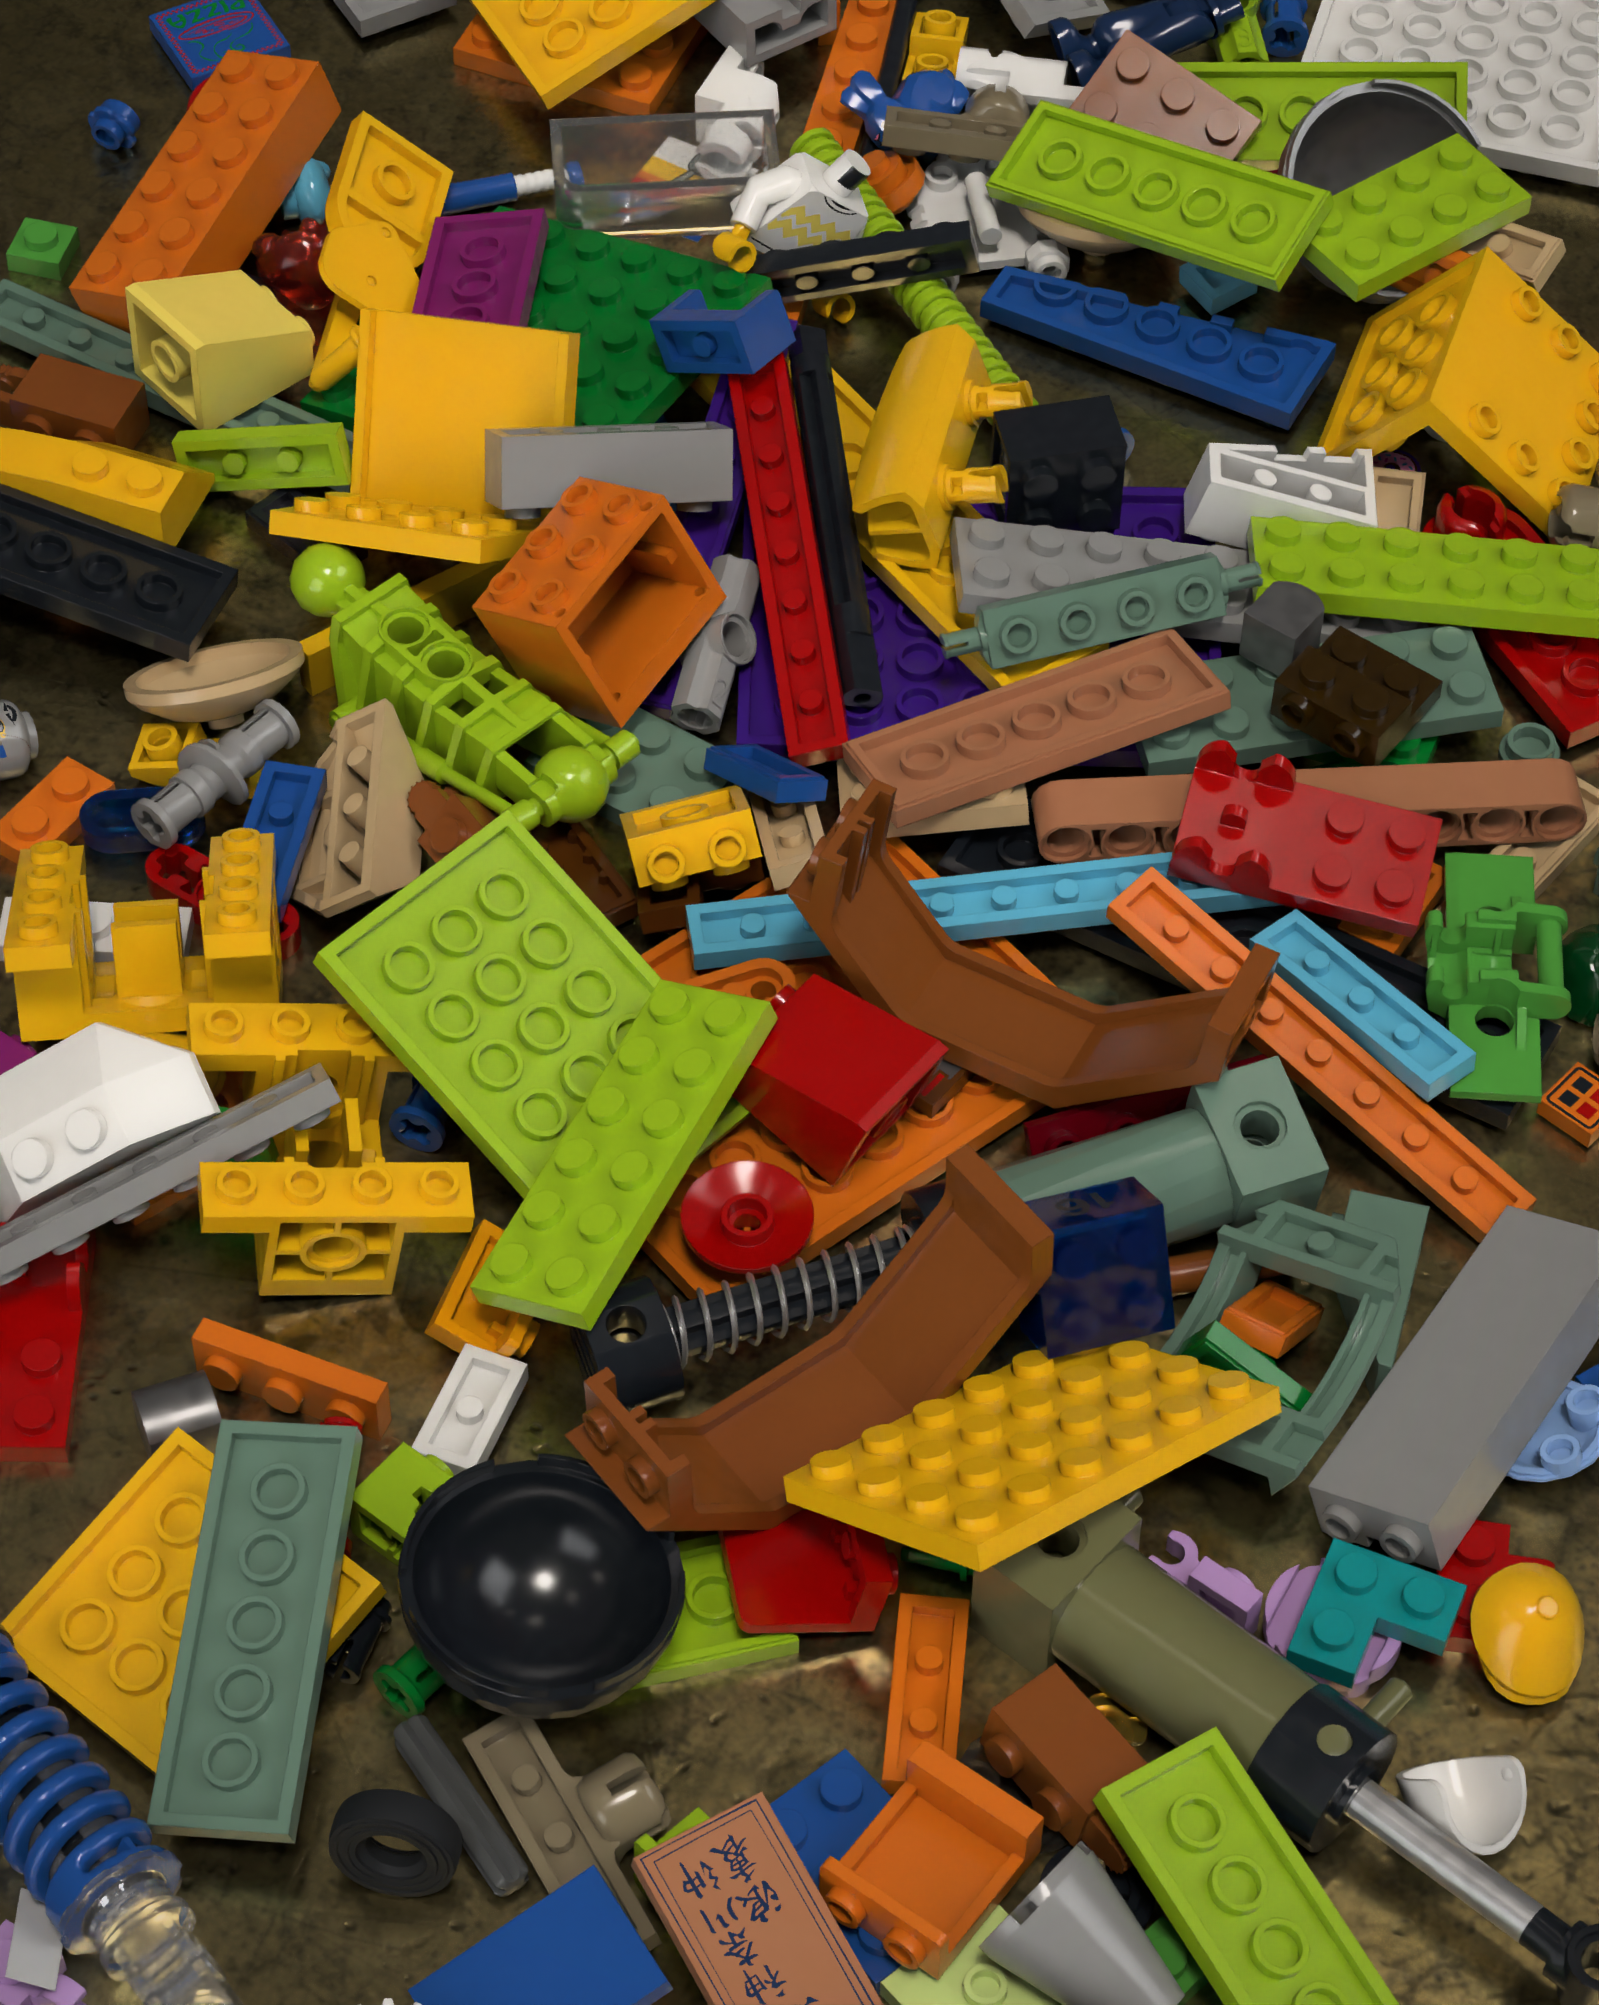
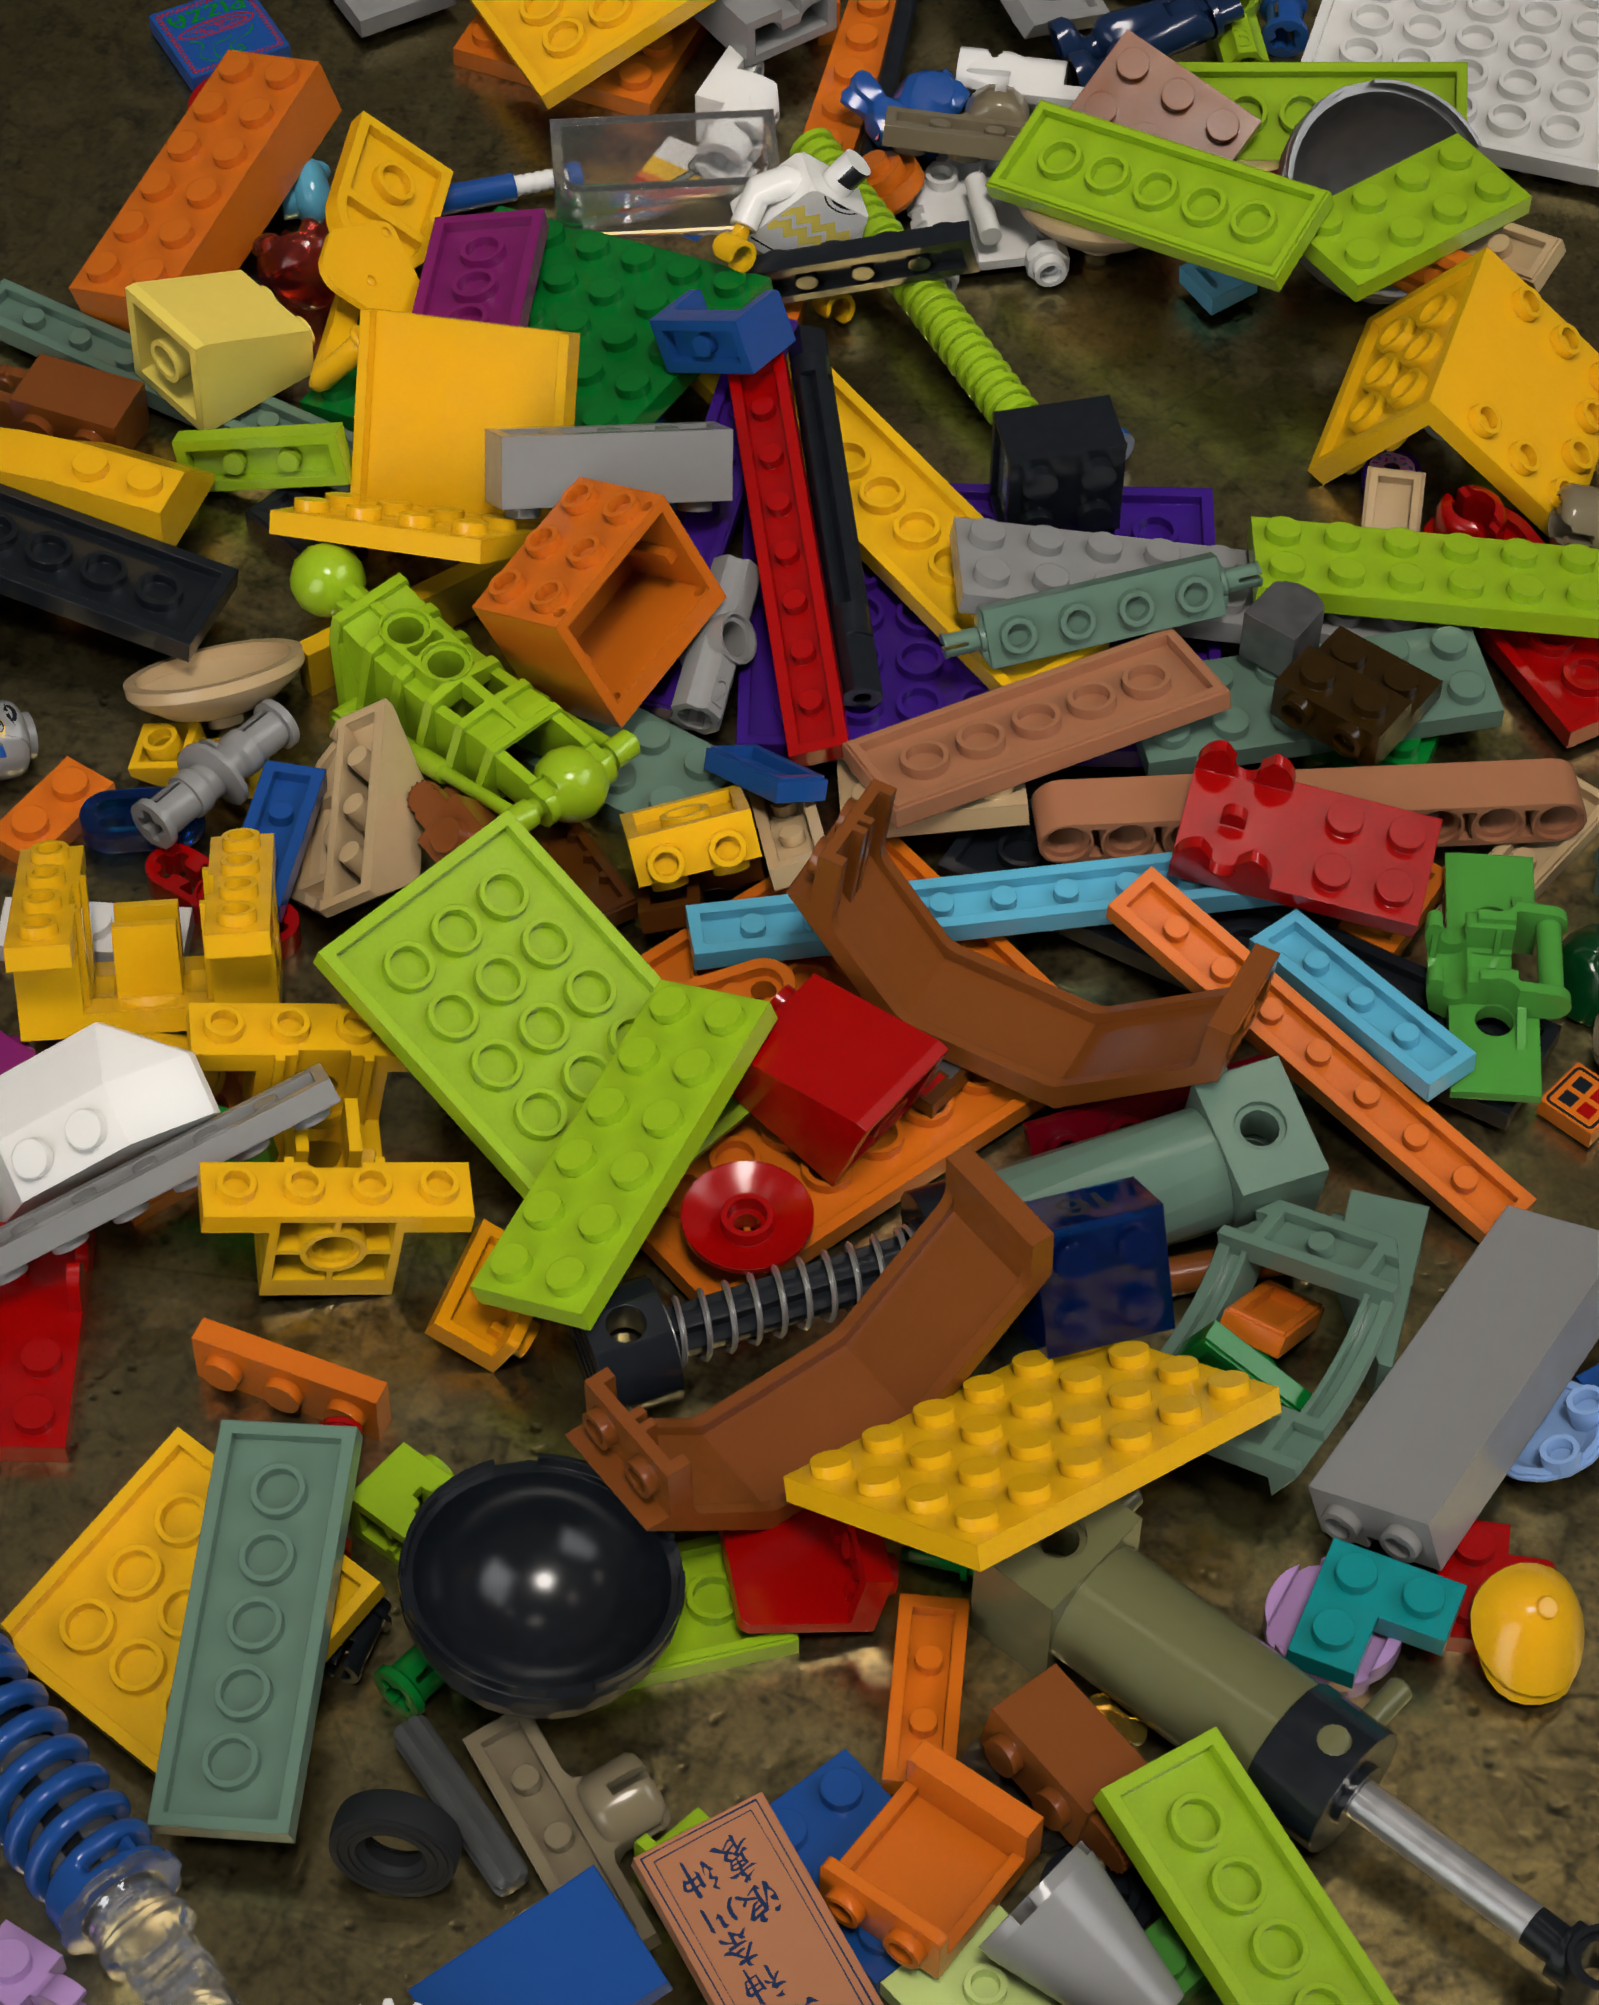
(34, 1945): white sticker -> none
(42, 248): bright green plate -> none
(114, 124): blue plate -> none
(175, 1403): flat silver piece -> none
(420, 1120): blue bush -> none
(472, 1408): white plate -> none
(922, 443): yellow piece -> none
(936, 41): yellow slope -> none
(1220, 1586): lavender plate -> none
(1230, 366): blue wing -> none
(1258, 482): white wedge -> none
(1469, 1799): white helmet -> none
(1528, 742): sand green plate -> none

